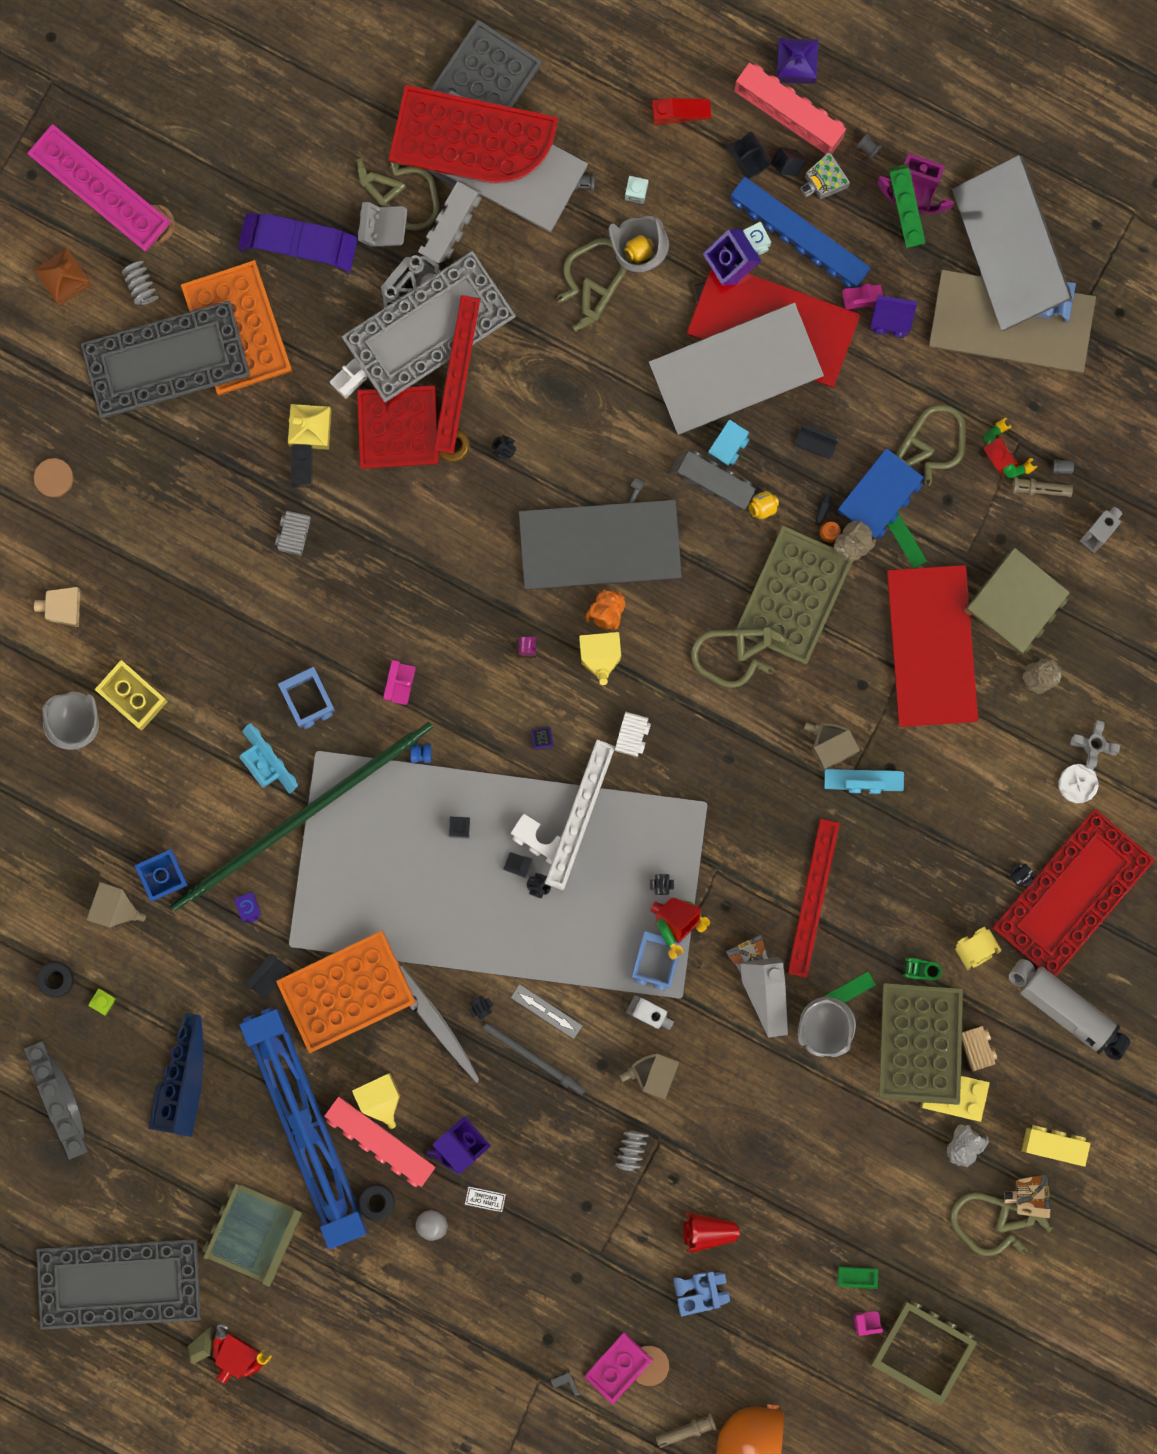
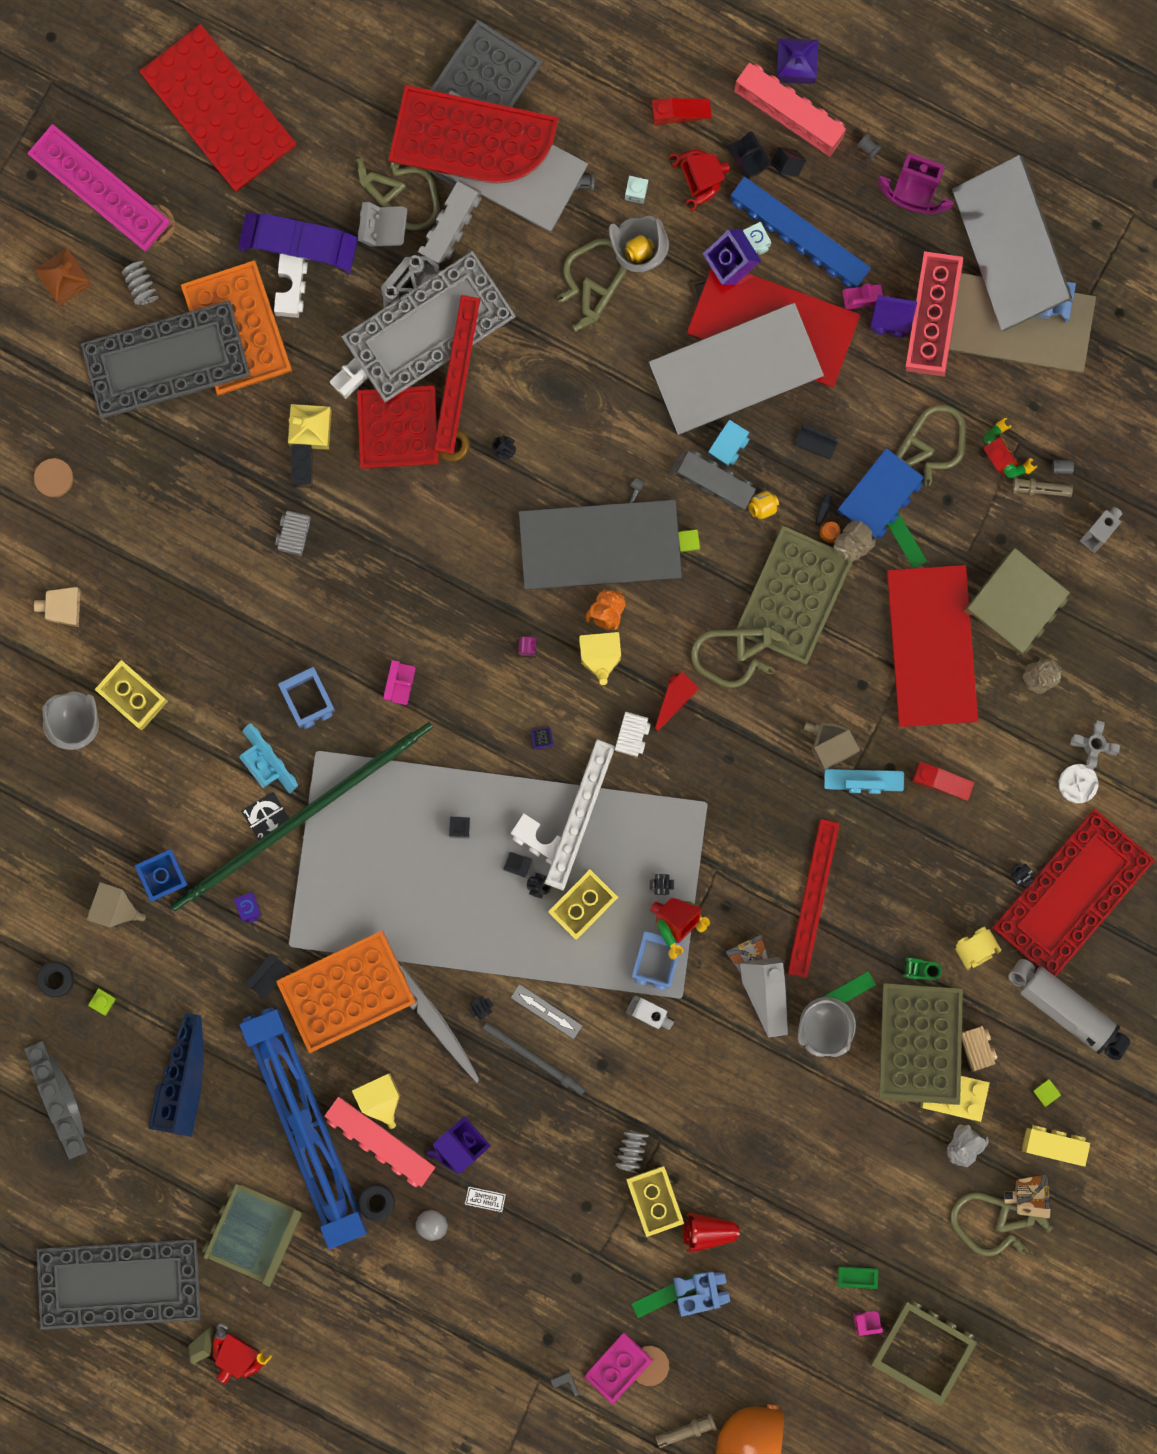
(218, 108): none -> red plate
(265, 815): none -> black sticker
(290, 303): none -> white arch
(416, 753): blue wheel -> none
(583, 904): none -> light yellow brick
(653, 1074): dark tan piece -> none
(655, 1201): none -> light yellow brick
(658, 1299): none -> green sticker
(677, 694): none -> red slope
(689, 540): none -> lime tile
(702, 174): none -> red torso
(825, 178): light grey torso -> none
(906, 205): green arch -> none
(934, 314): none -> coral brick
(942, 781): none -> slope
(1046, 1093): none -> lime tile

